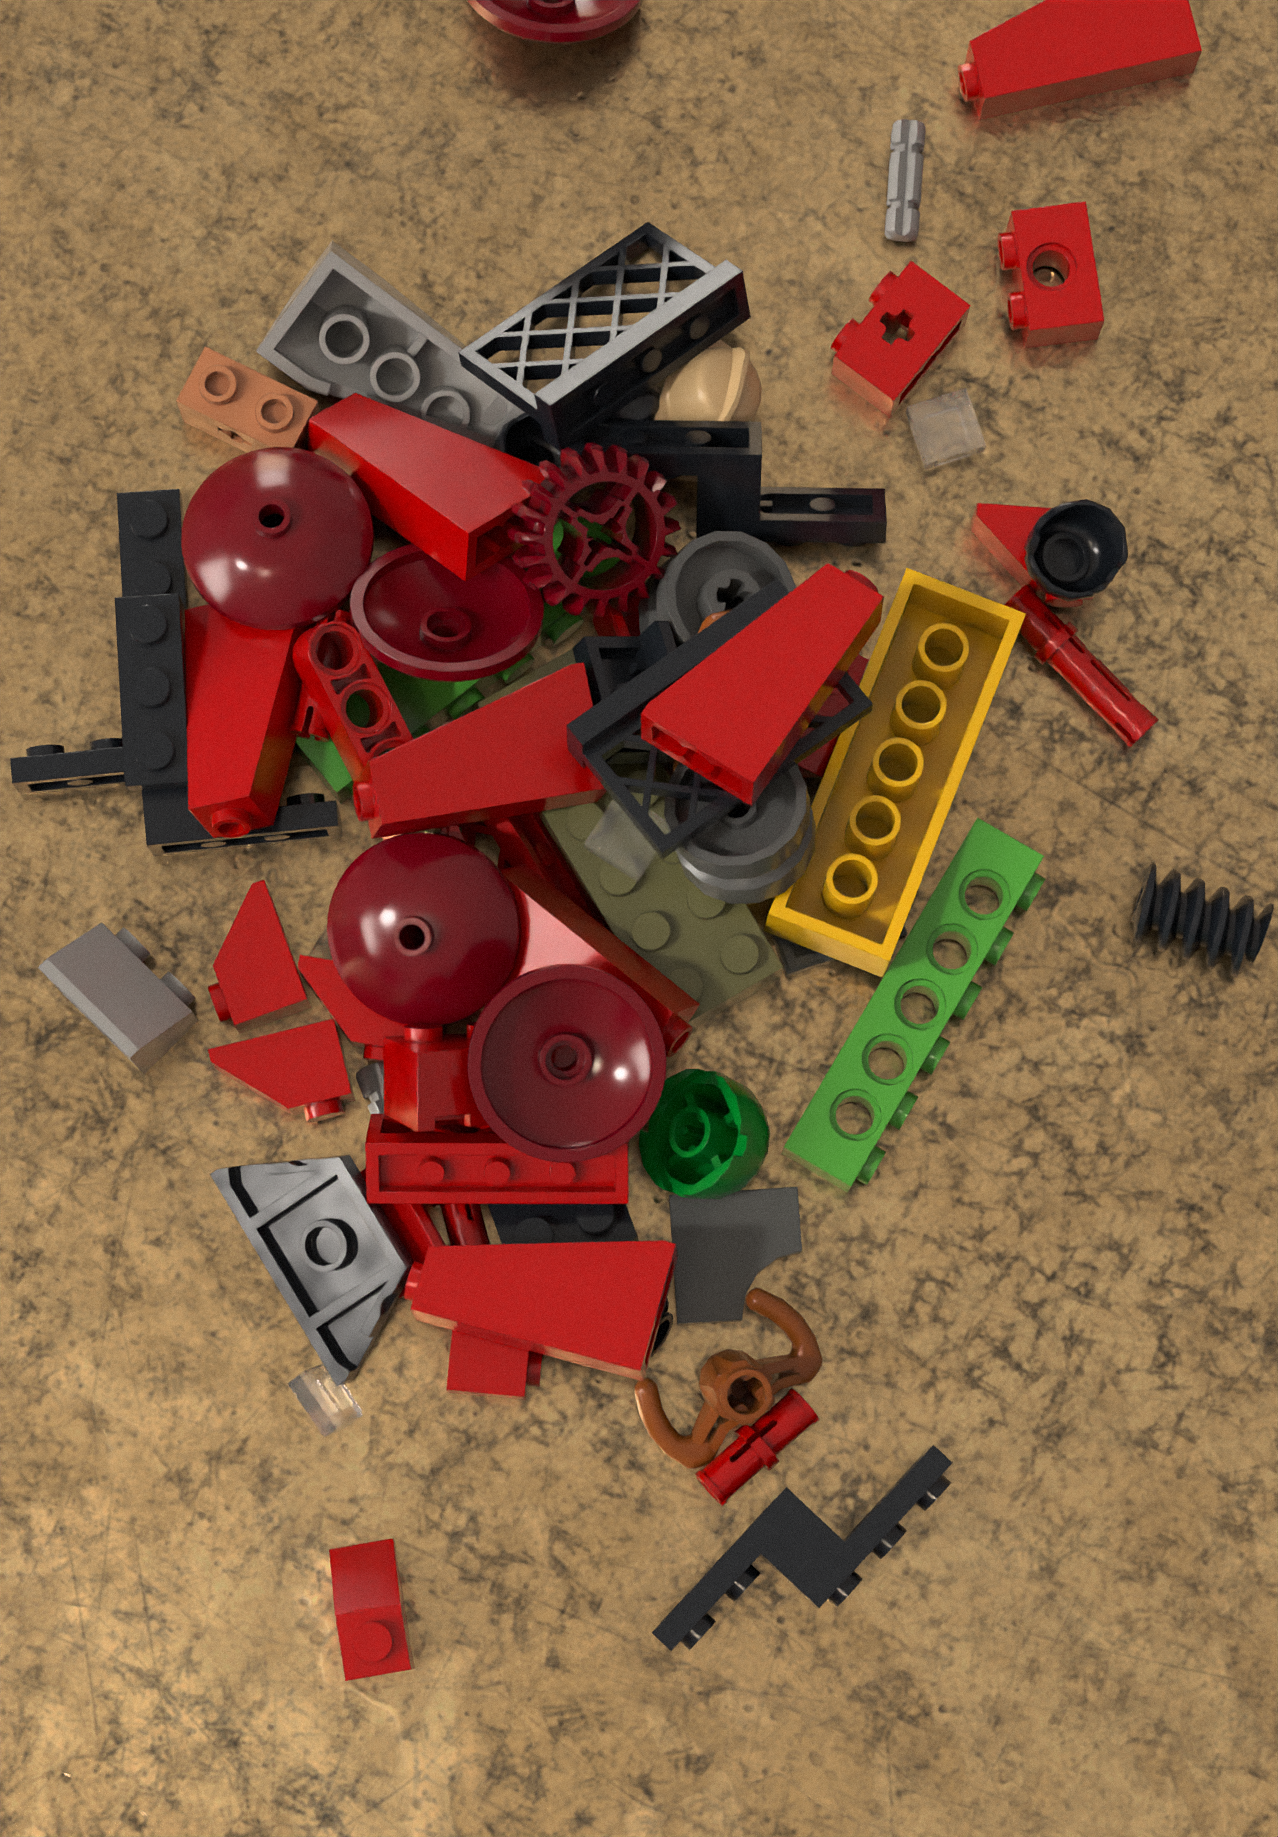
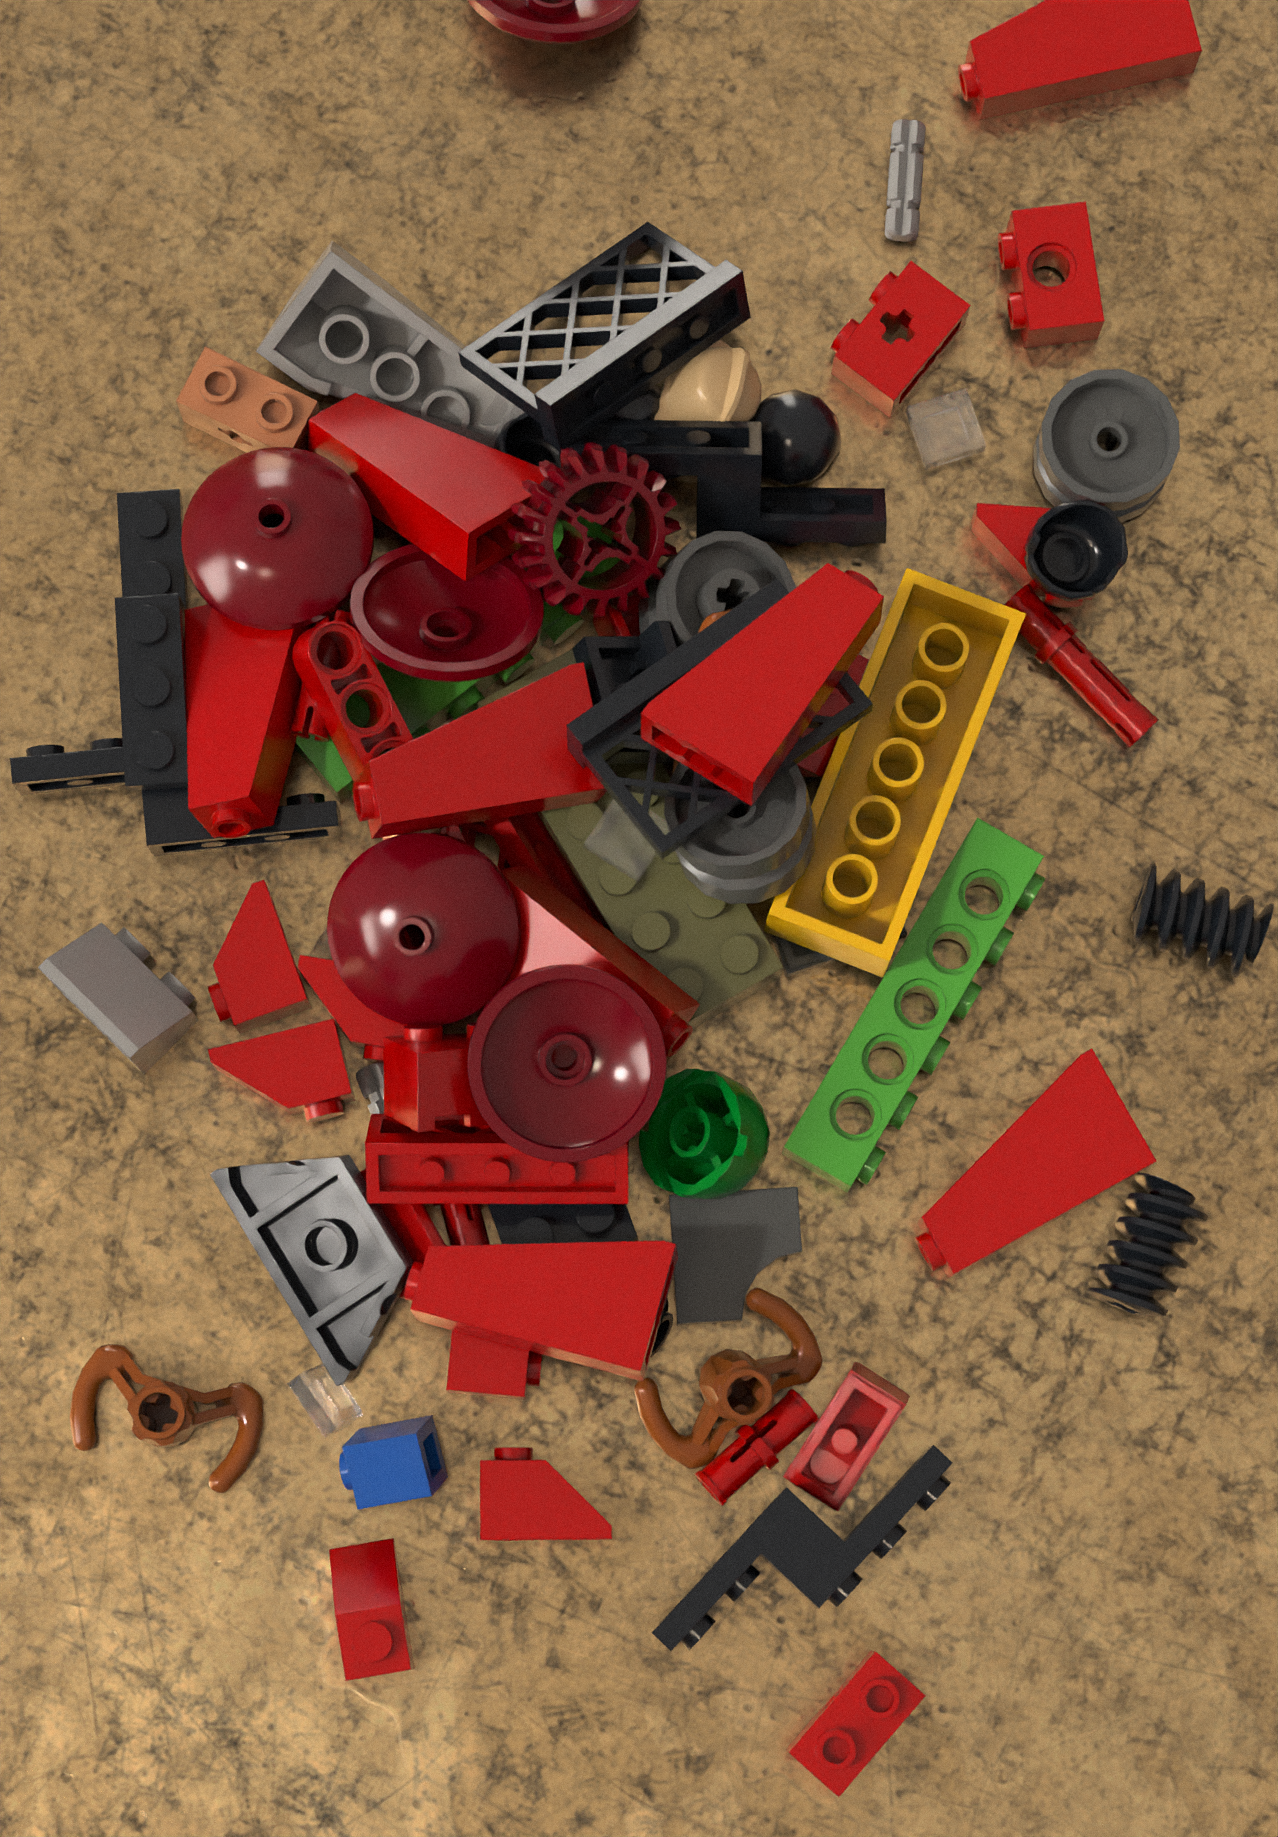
(167, 1412): none -> dark orange piece
(393, 1462): none -> blue brick
(533, 1502): none -> red slope
(797, 437): none -> black hair
(847, 1436): none -> red slope
(855, 1722): none -> red brick
(1044, 1165): none -> red slope
(1125, 416): none -> dark grey wheel
(1148, 1248): none -> black piece

